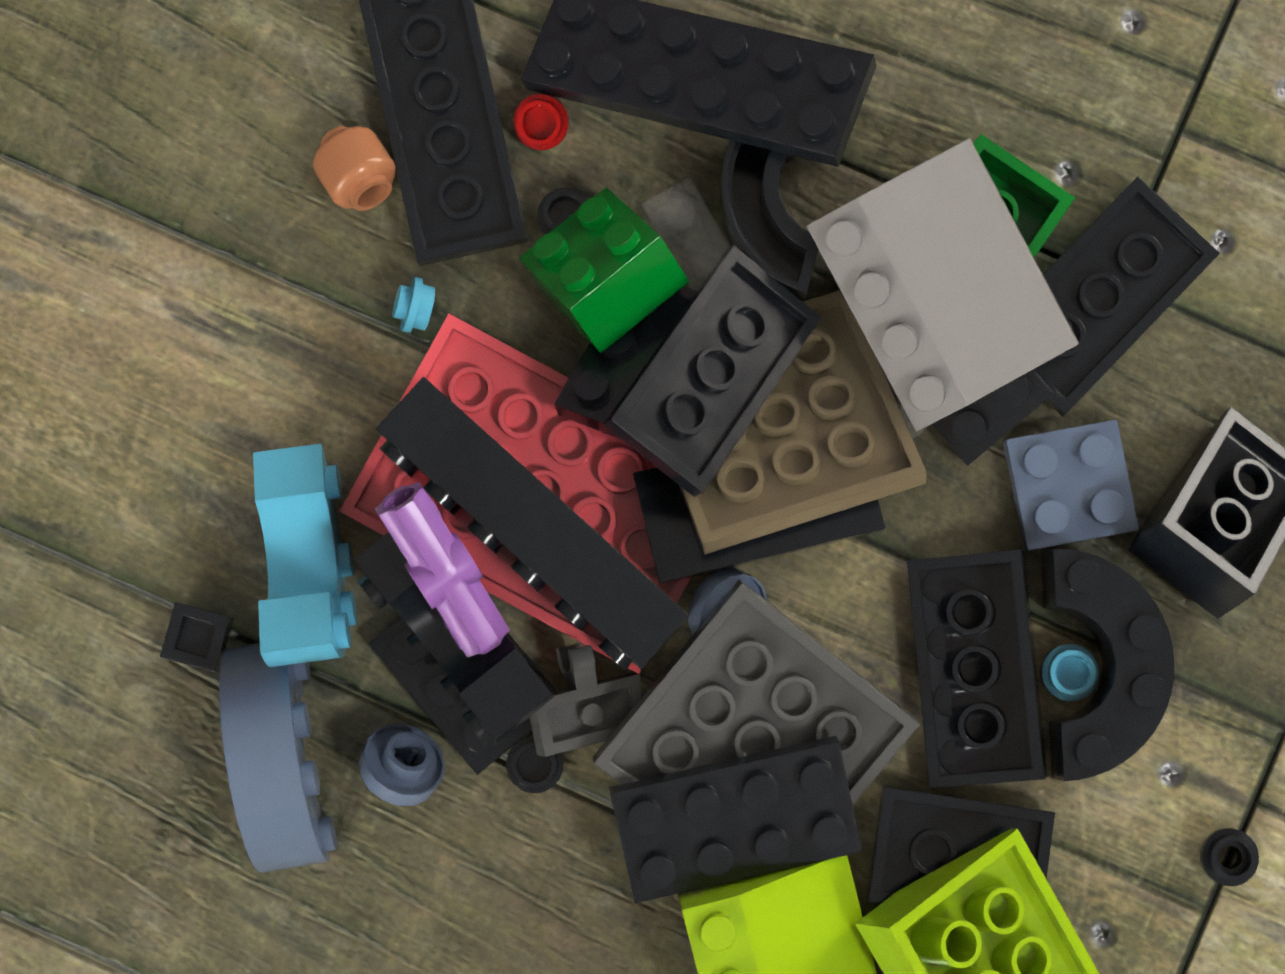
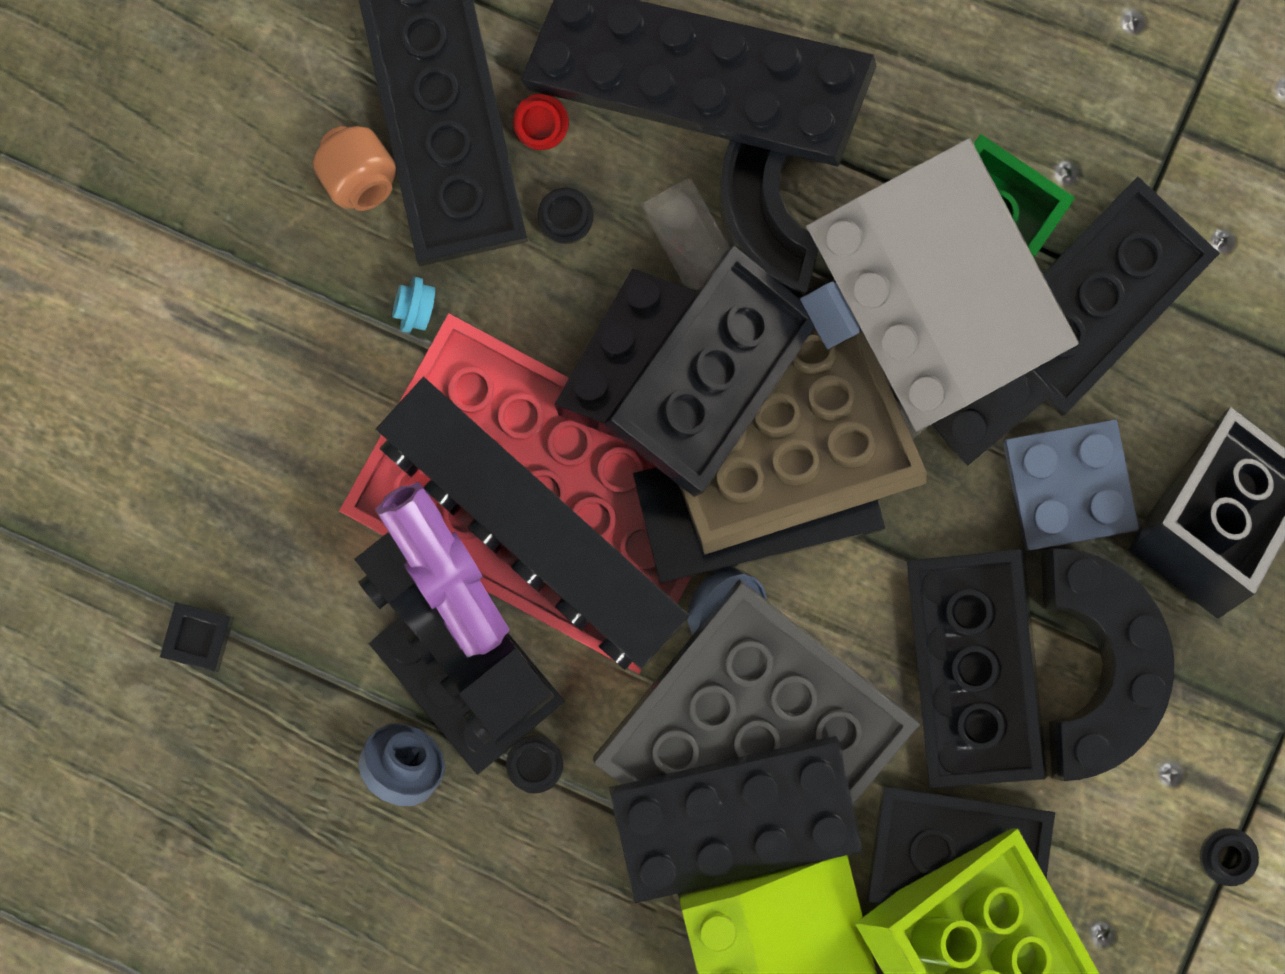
(267, 762): sand blue brick -> none
(306, 562): medium azure brick -> none
(587, 708): dark grey plate -> none
(604, 269): green brick -> none
(831, 314): none -> sand blue slope
(1069, 672): medium azure plate -> none

